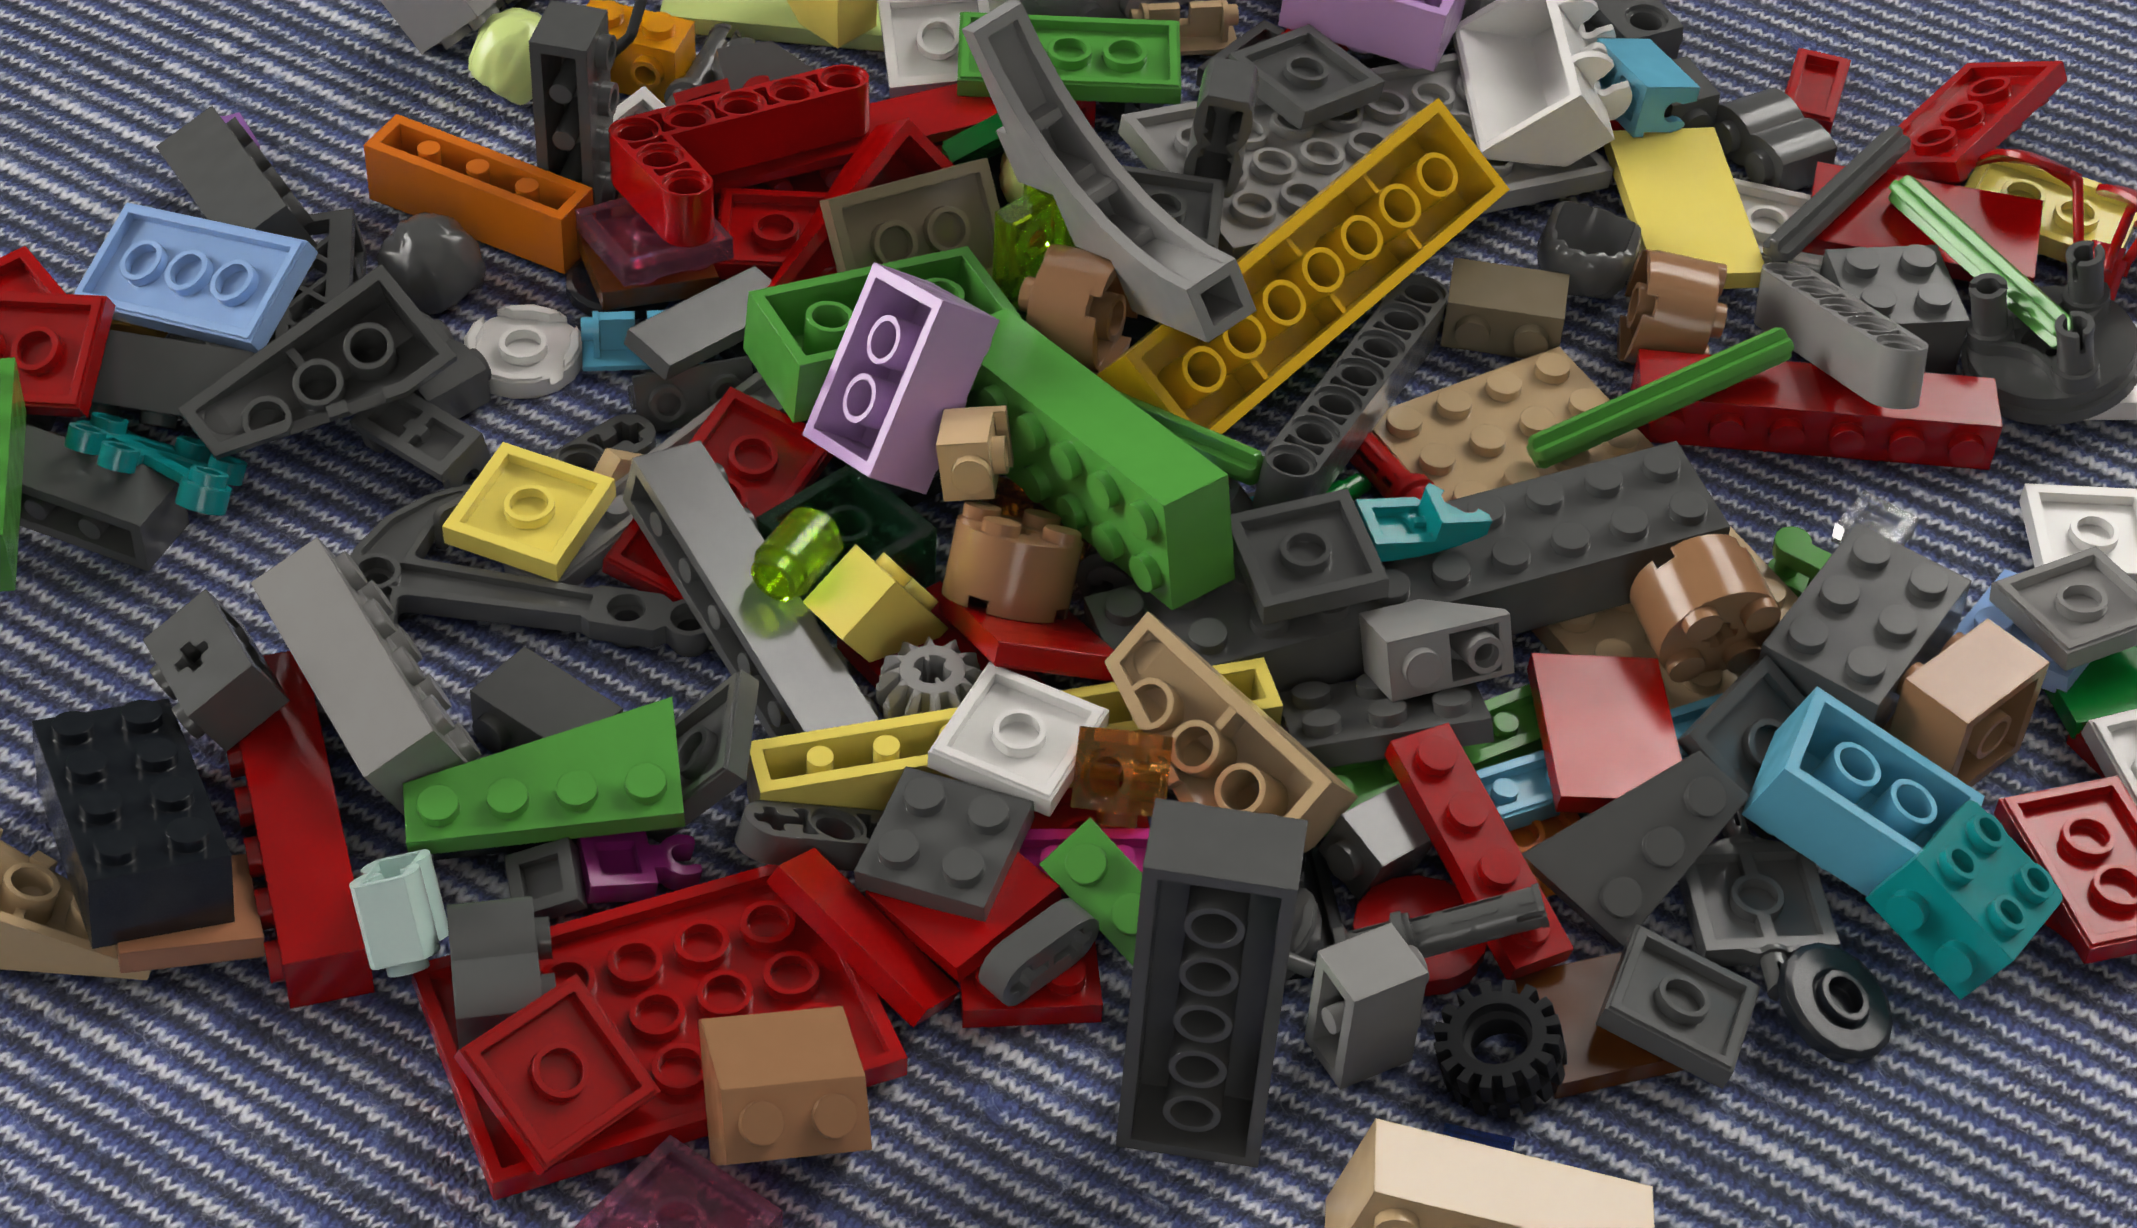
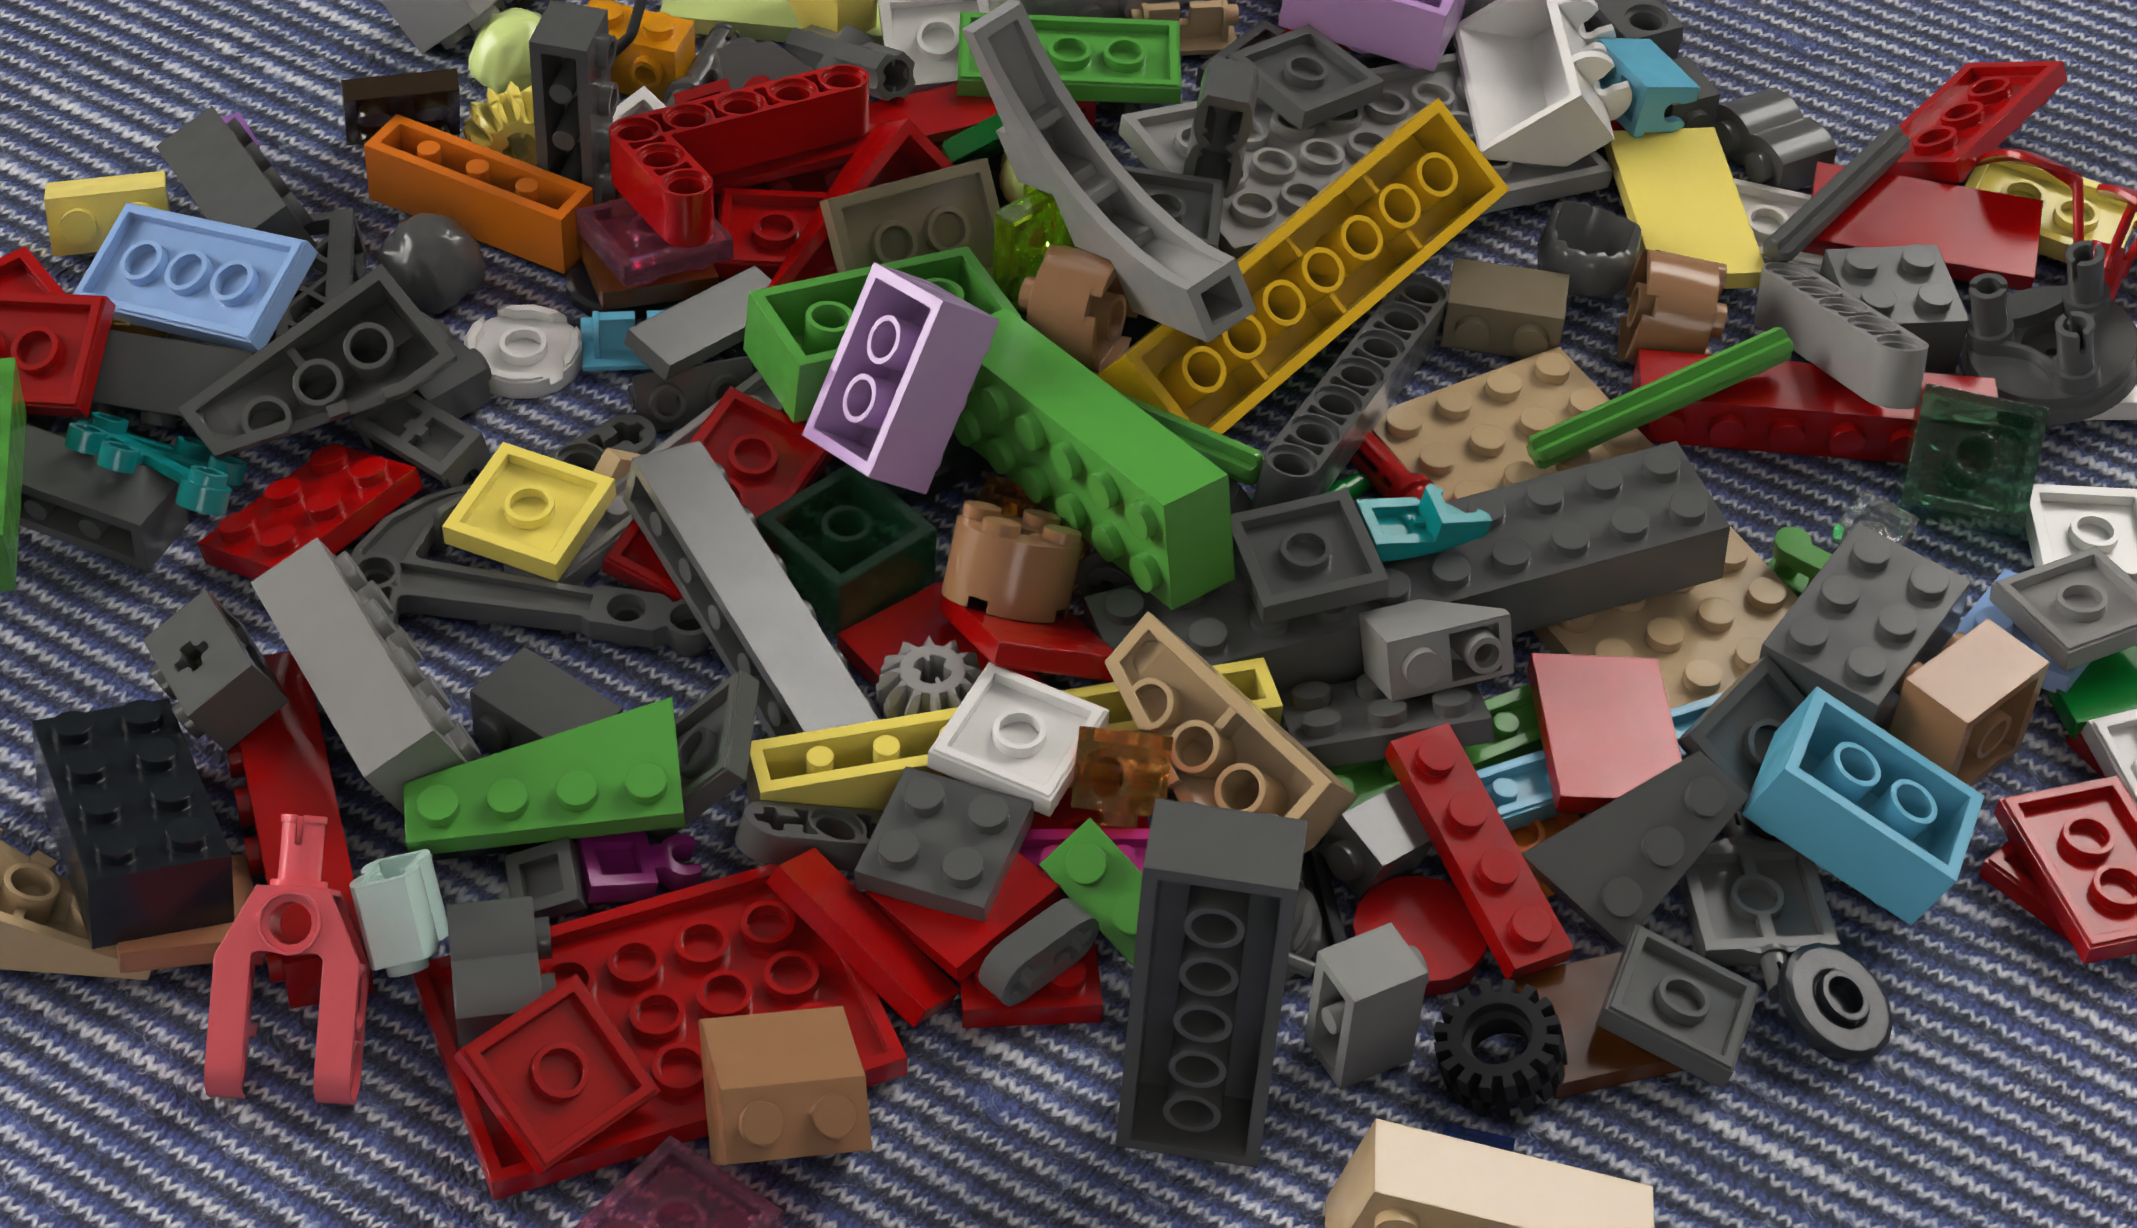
(86, 209): none -> light yellow brick
(258, 933): none -> coral piece
(328, 498): none -> red plate
(420, 96): none -> dark brown plate
(504, 123): none -> light yellow gear
(796, 554): clear neon green brick -> none
(875, 605): light yellow slope -> none
(888, 68): none -> dark grey piece
(973, 451): tan brick -> none
(1465, 923): dark grey pin -> none
(1705, 607): medium nougat brick -> none
(1818, 85): red tile -> none
(1967, 899): teal bracket -> none
(1971, 460): none -> clear green brick
(1976, 255): axle -> none

